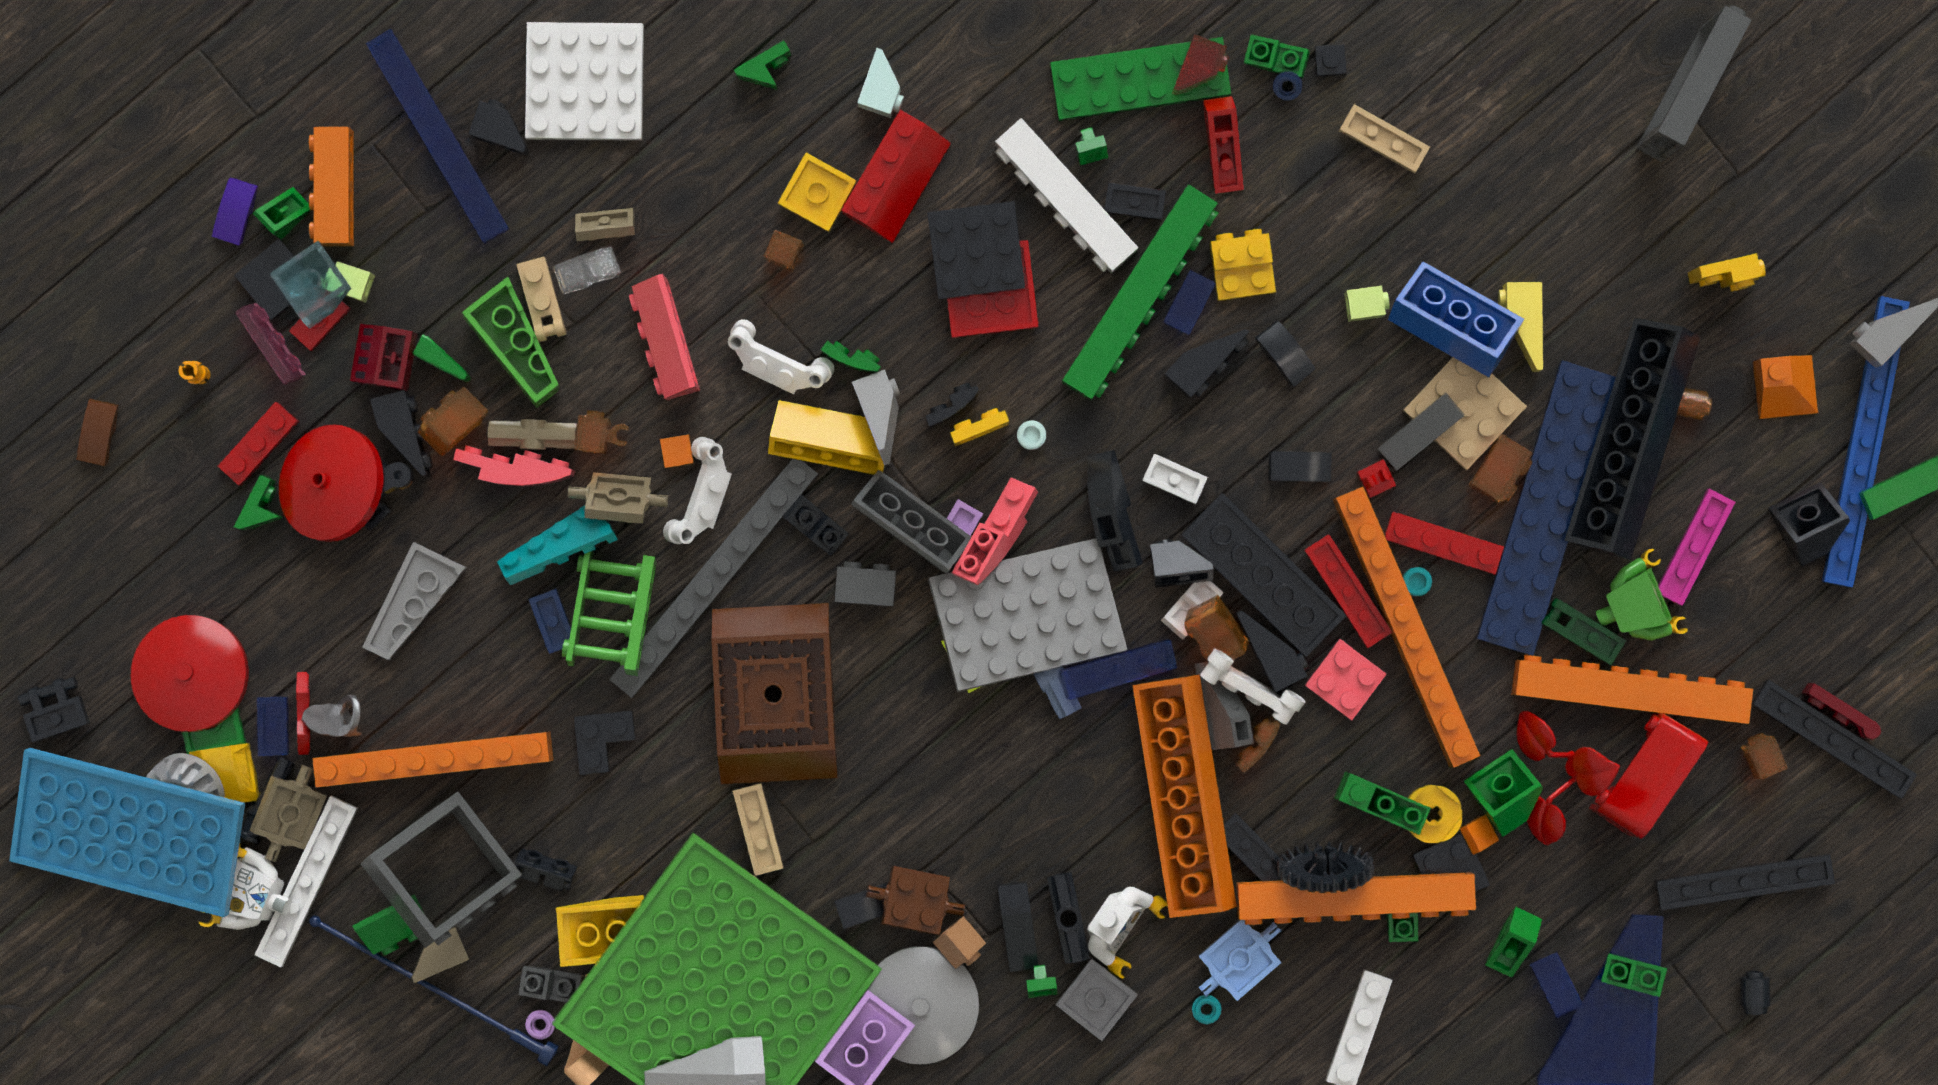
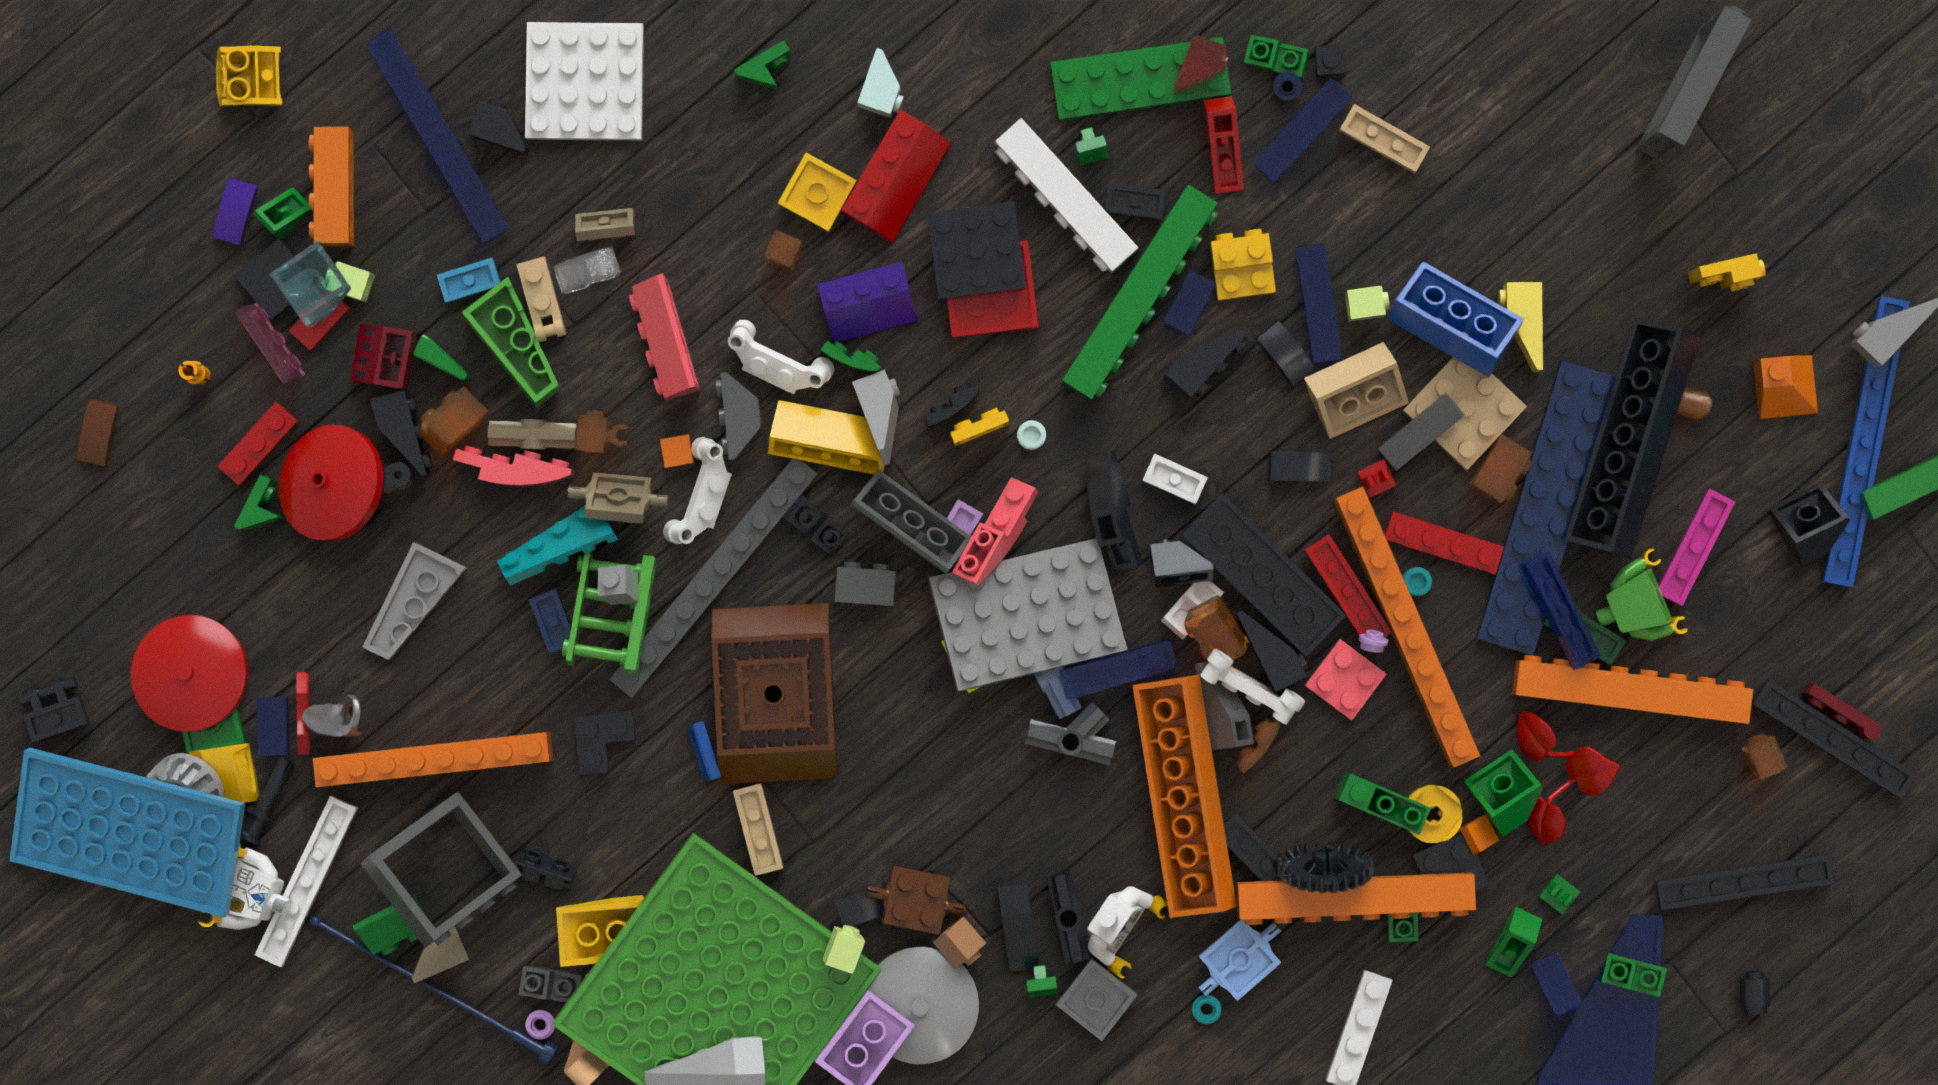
(248, 76): none -> yellow slope
(288, 813): dark tan plate -> none
(468, 280): none -> dark azure plate
(618, 584): none -> light grey brick
(703, 751): none -> blue tile
(740, 416): none -> dark grey slope
(844, 948): none -> yellowish green brick
(867, 302): none -> dark purple slope
(1083, 728): none -> dark grey piece
(1302, 130): none -> clear blue plate
(1318, 304): none -> clear blue plate
(1357, 390): none -> tan slope
(1373, 641): none -> lavender plate
(1559, 894): none -> green tile
(1561, 610): none -> clear blue plate
(1651, 776): red windscreen -> none

